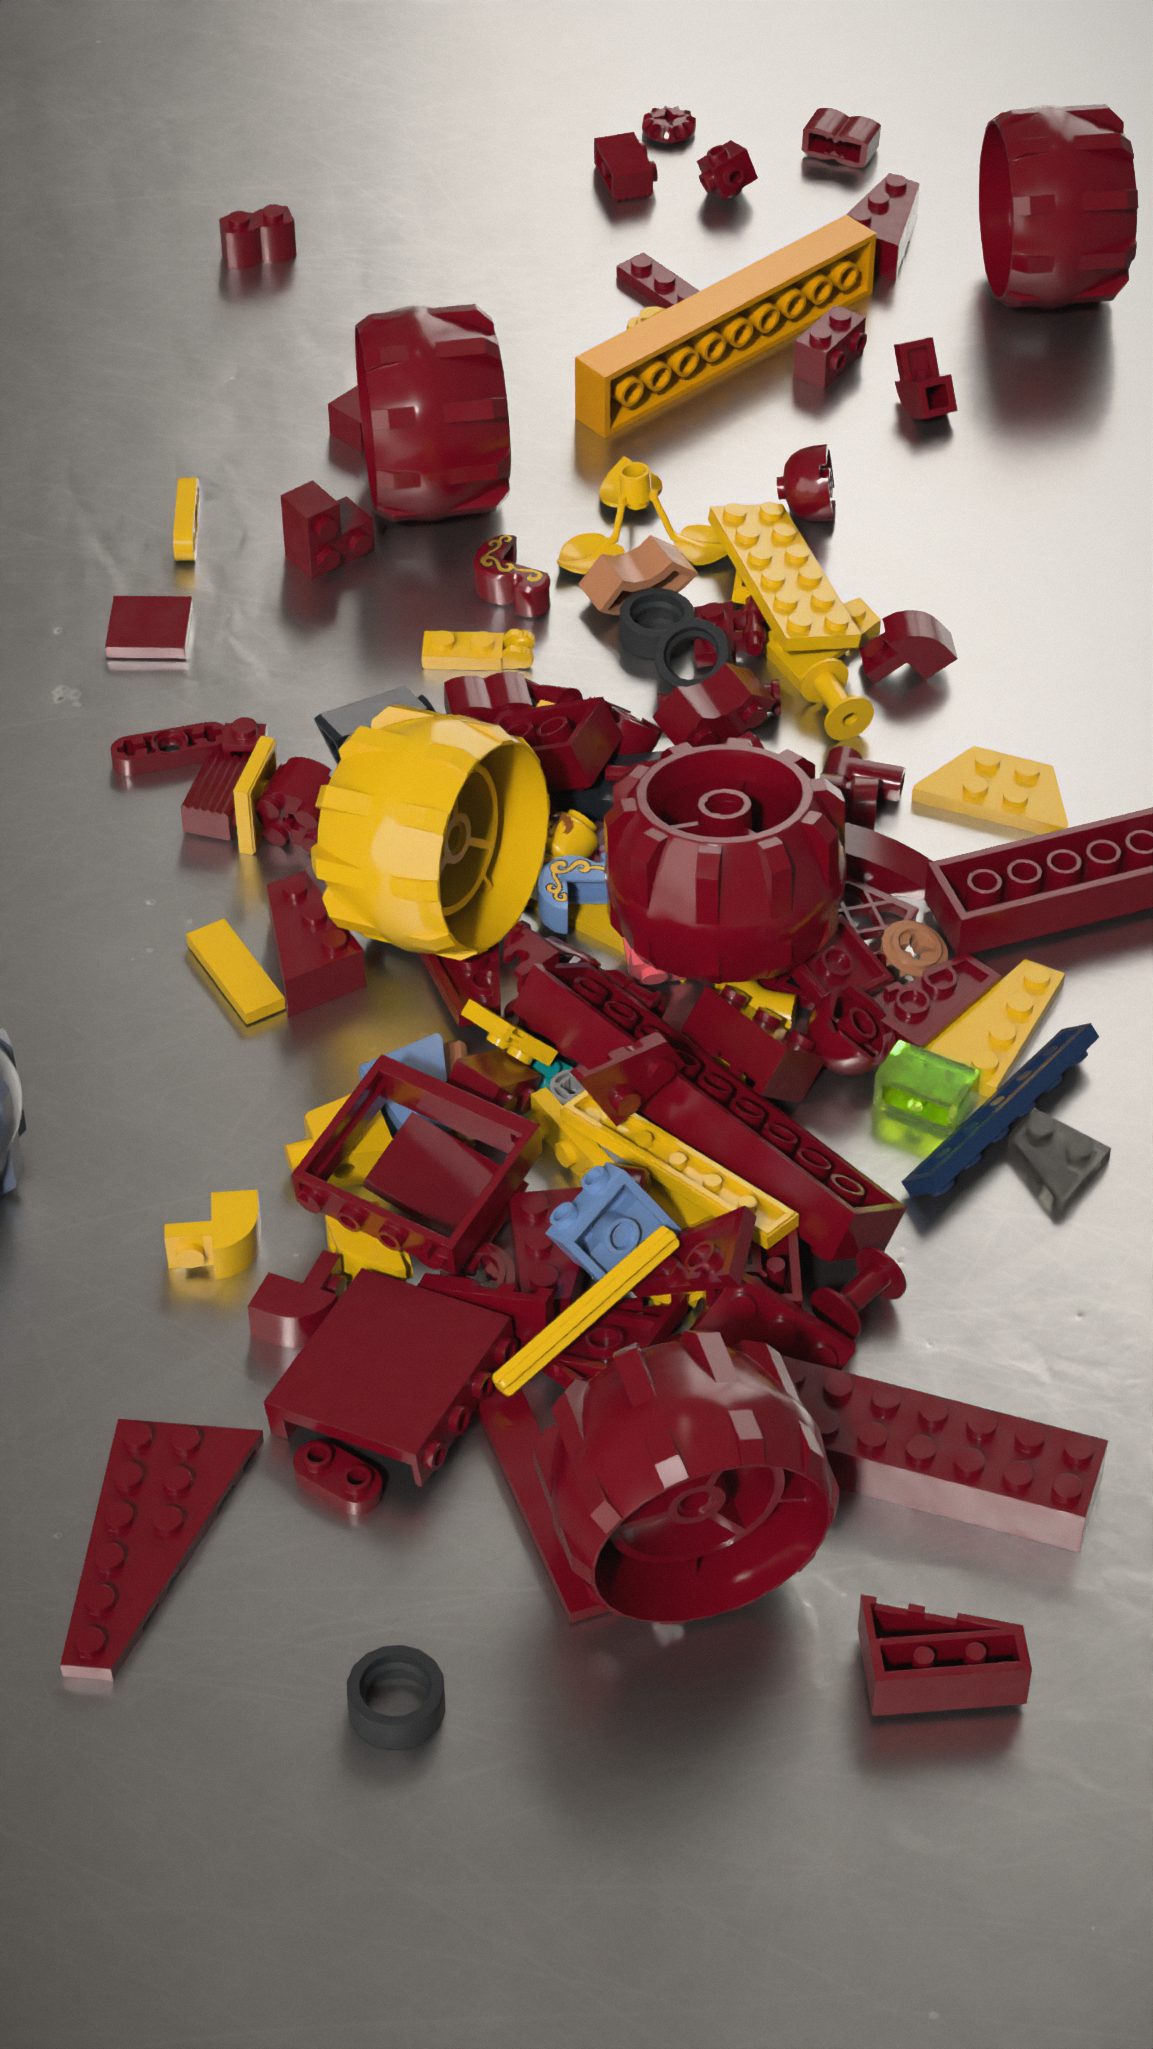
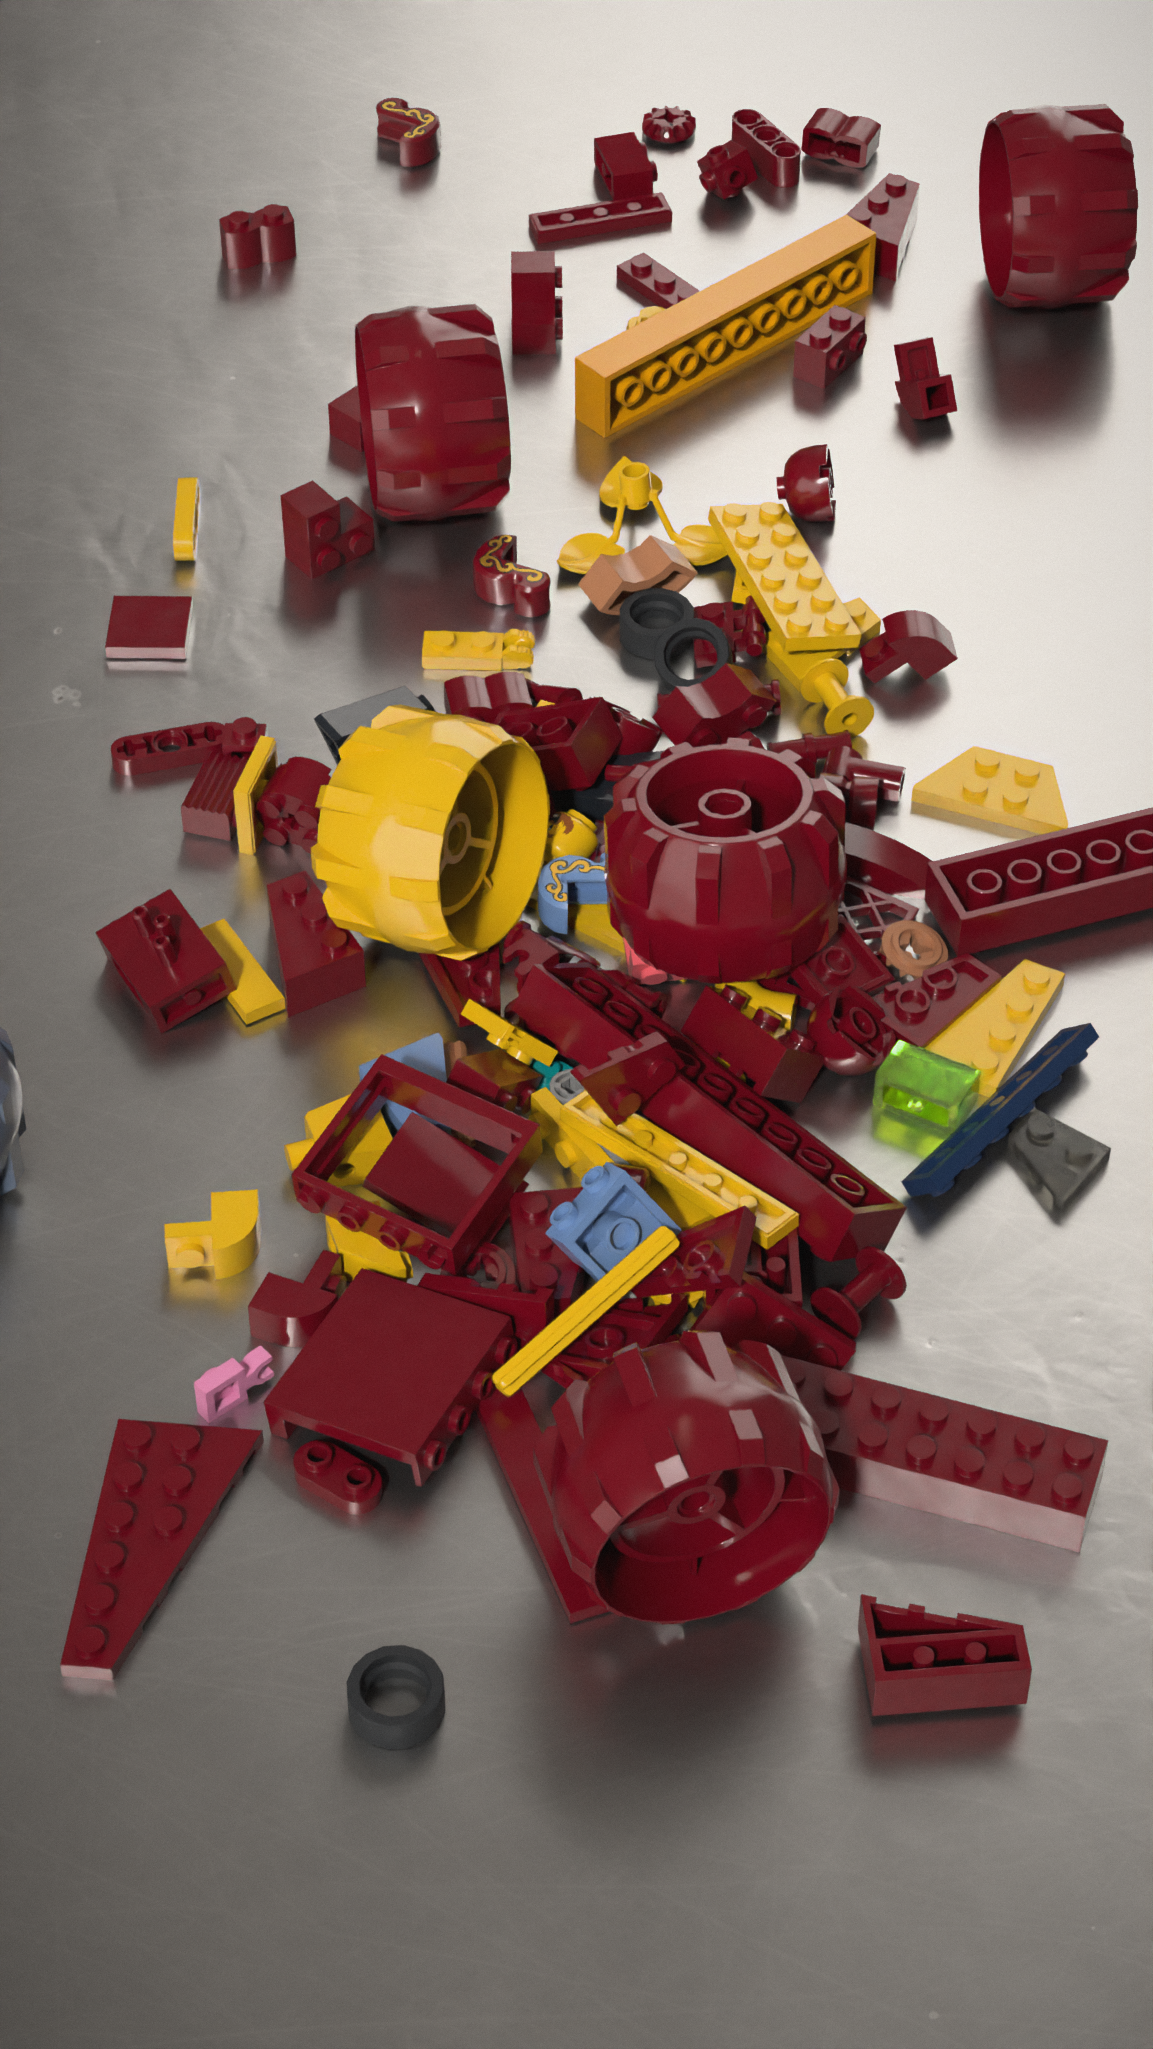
(166, 960): none -> dark red piece
(227, 1384): none -> bright pink plate
(413, 128): none -> dark red animal
(535, 308): none -> dark red brick
(600, 218): none -> dark red tile
(770, 149): none -> dark red beam
(813, 747): none -> dark red pin

